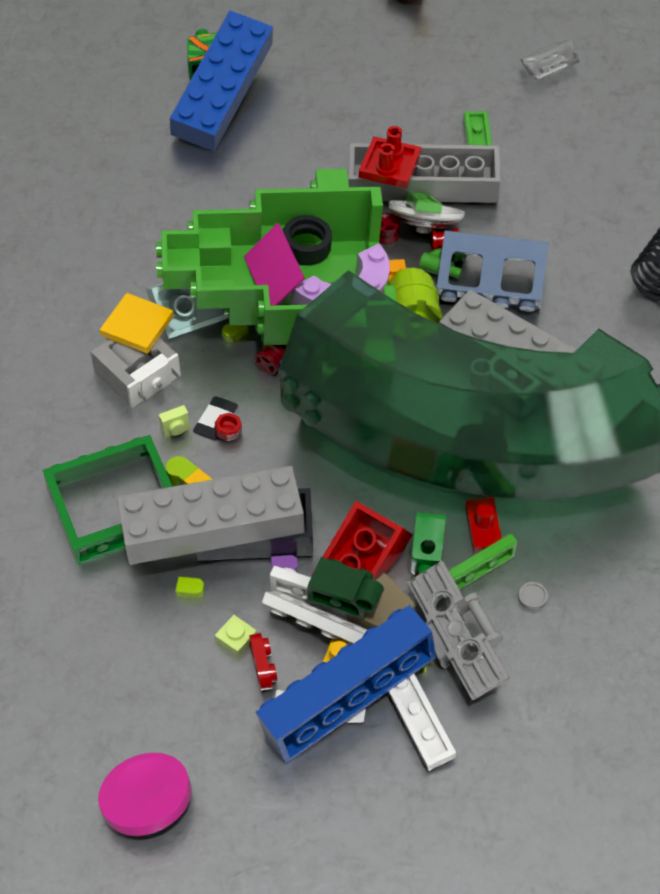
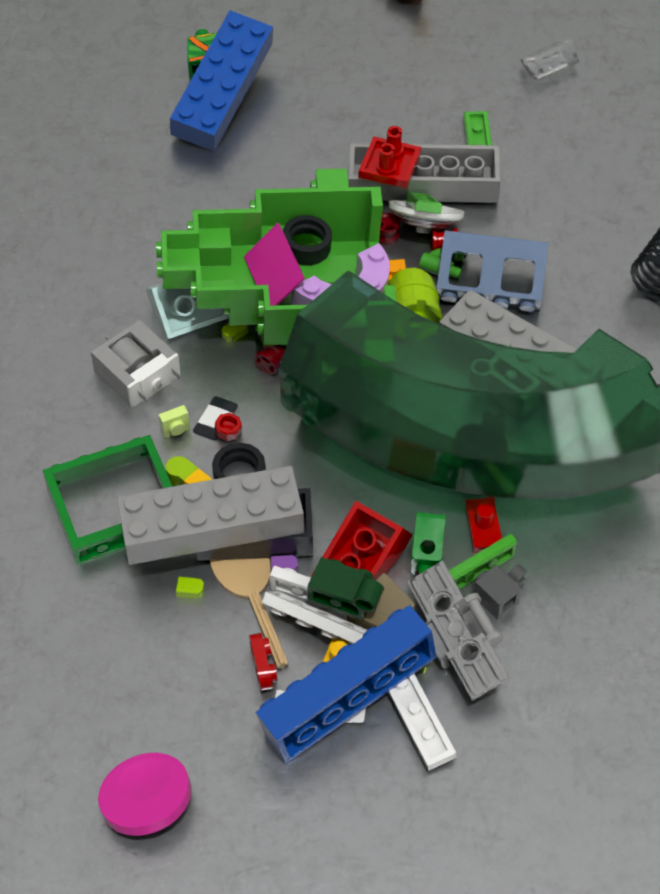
(136, 323): yellow tile -> none
(235, 635): yellowish green plate -> none
(237, 452): none -> black tyre
(247, 580): none -> tan piece
(500, 590): none -> dark grey brick
(532, 595): light grey piece -> none

